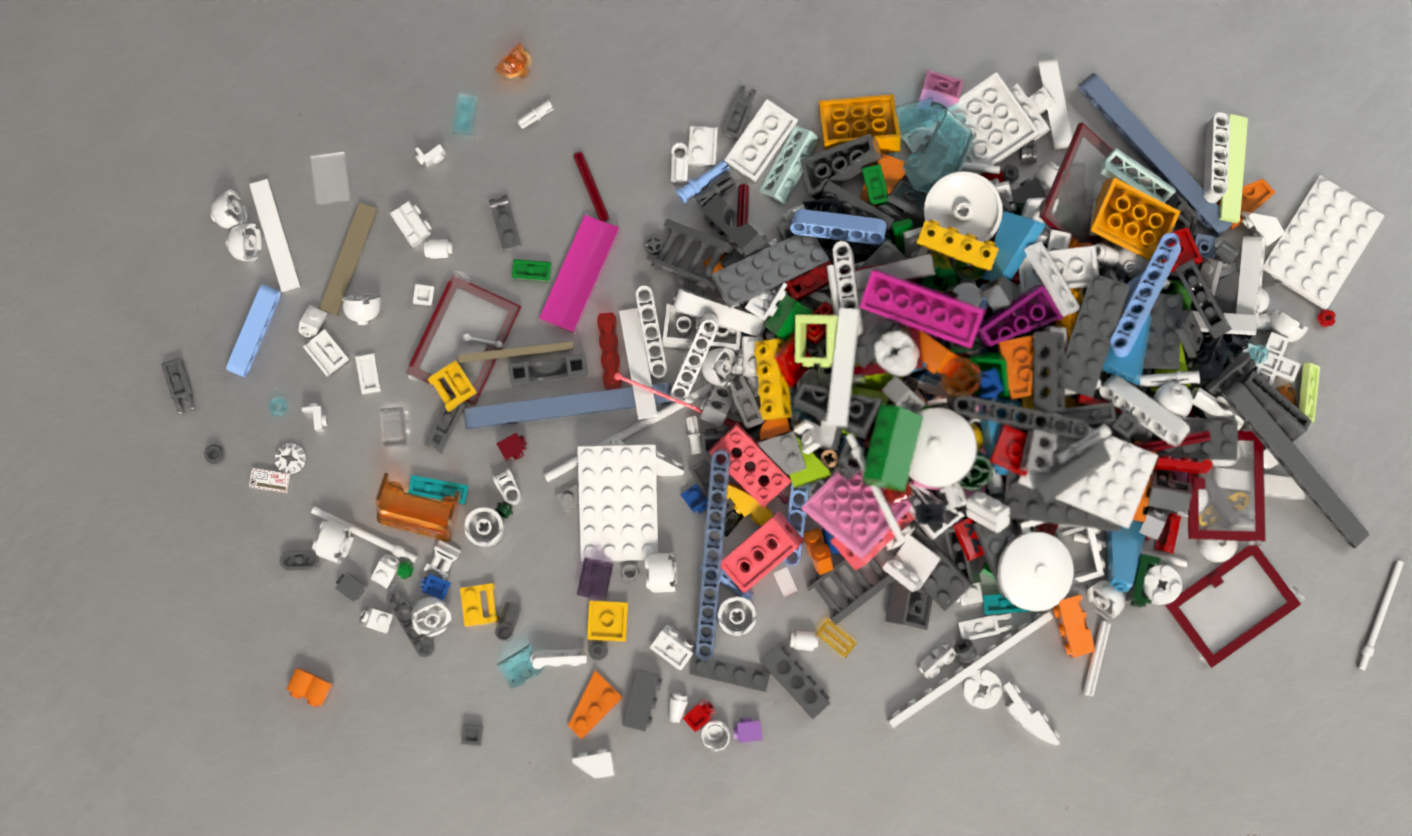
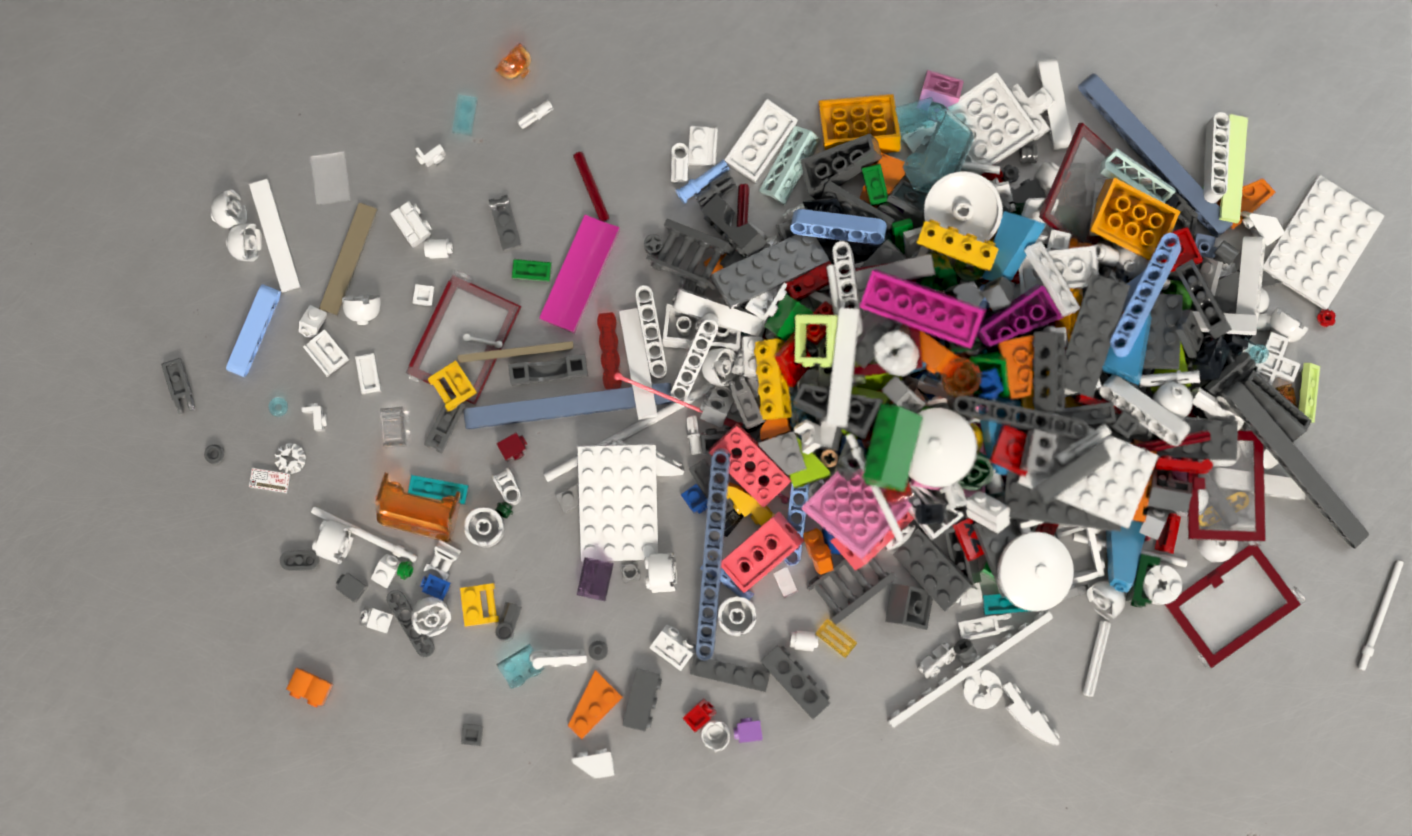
(607, 621): yellow plate -> none
(677, 706): white cone -> none
(738, 114): dark grey hinge -> none
(912, 564): white bracket -> none
(1073, 627): orange wedge -> none

